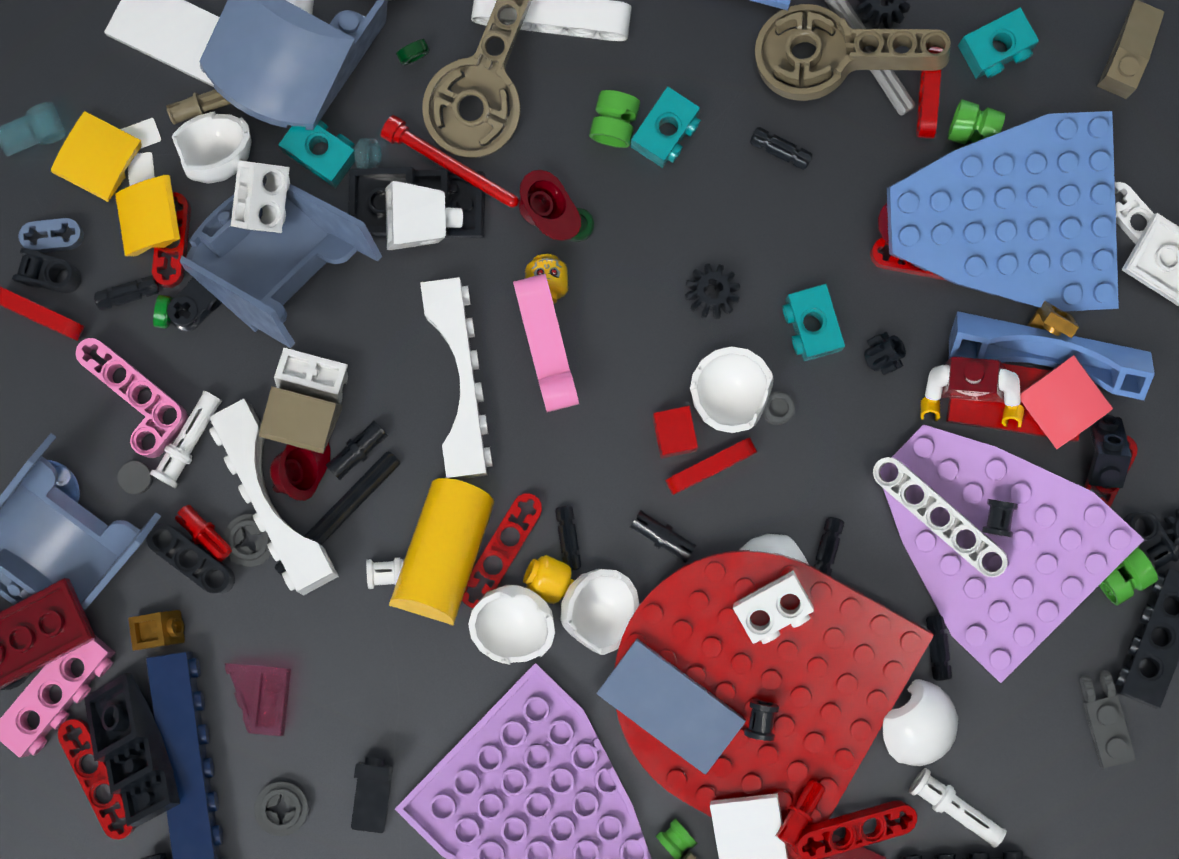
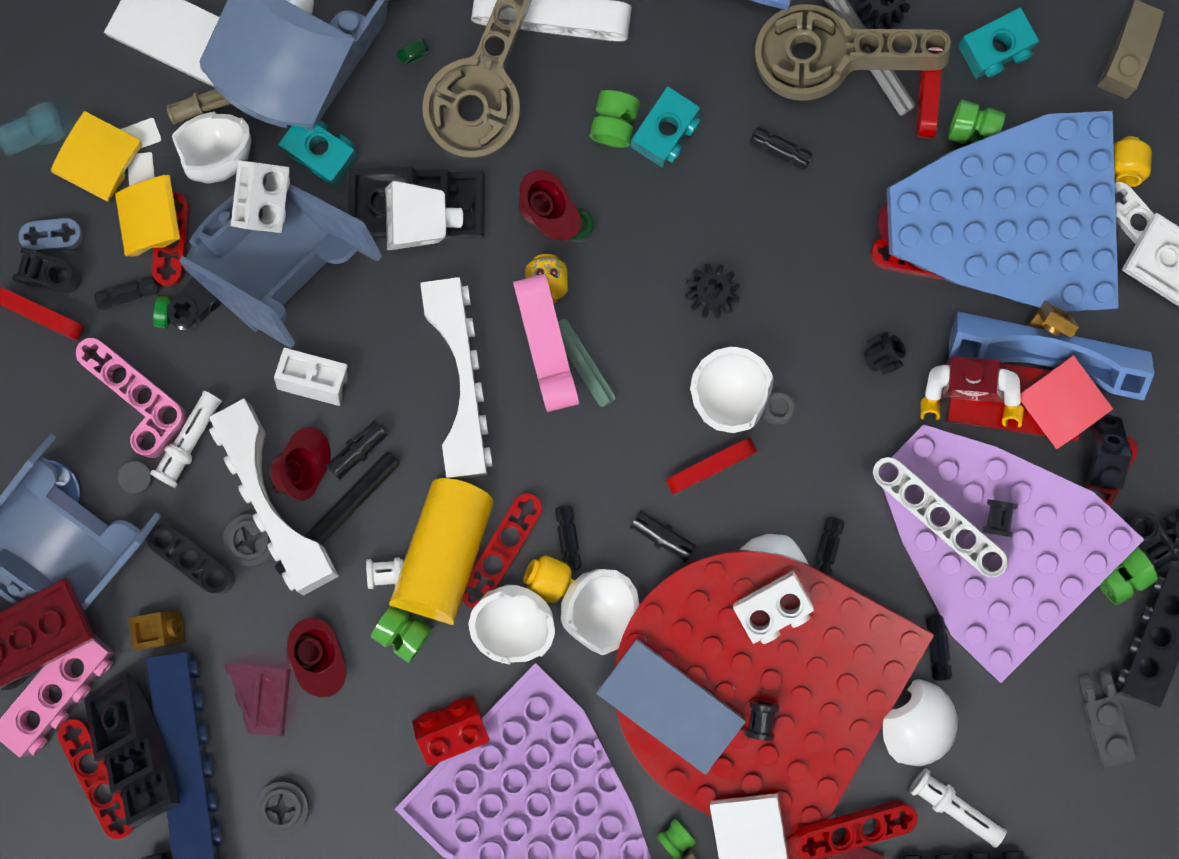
(203, 533): red axle -> none
(299, 419): dark tan slope -> none
(316, 657): none -> dark red piece
(367, 153): clear light blue tile -> none
(371, 795): black bracket -> none
(397, 132): red piece -> none
(402, 633): none -> bright green wheel
(450, 731): none -> red bracket
(585, 365): none -> sand green axle
(675, 432): red piece -> none
(800, 813): red axle -> none
(818, 304): teal brick -> none
(1132, 161): none -> yellow head

